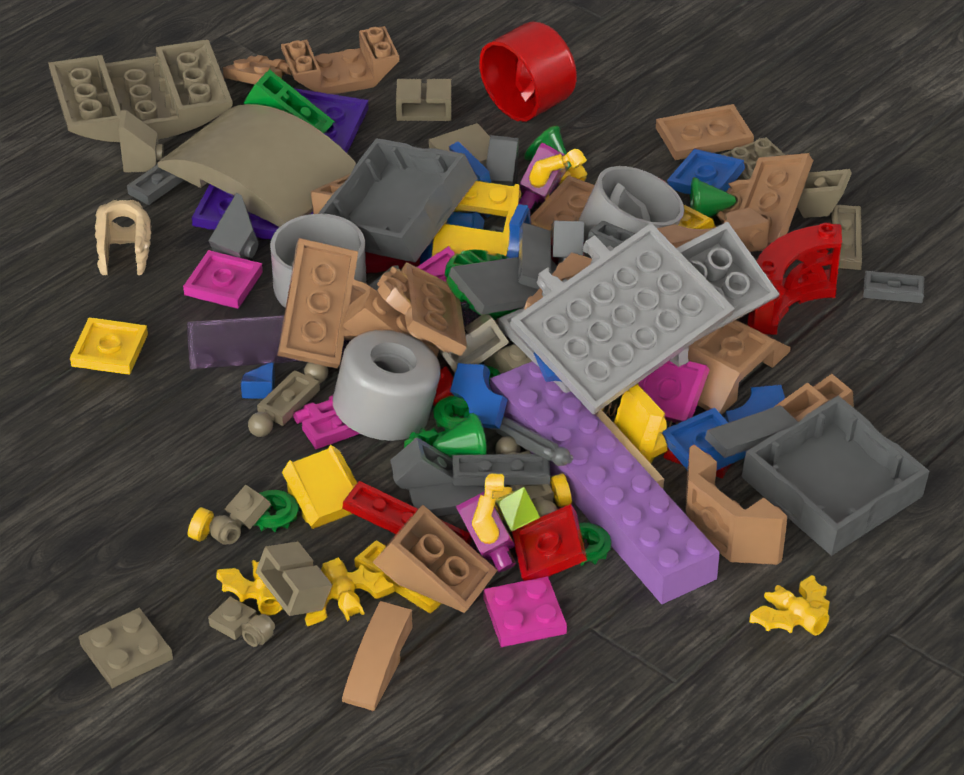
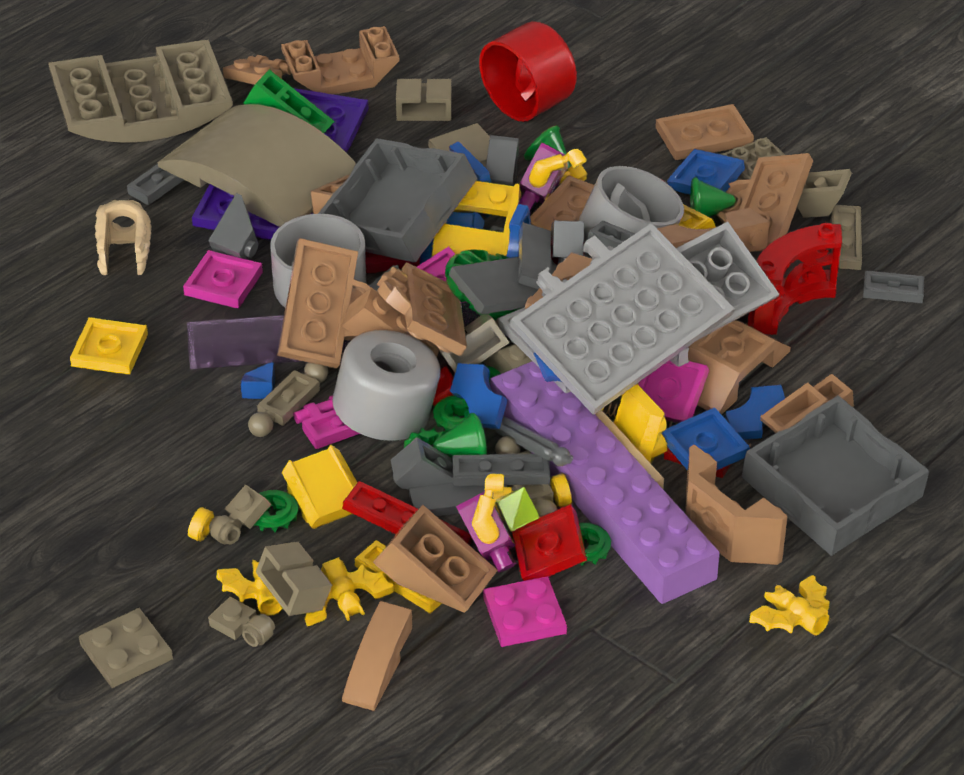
(138, 144): dark tan slope -> none
(749, 431): dark grey tile -> none

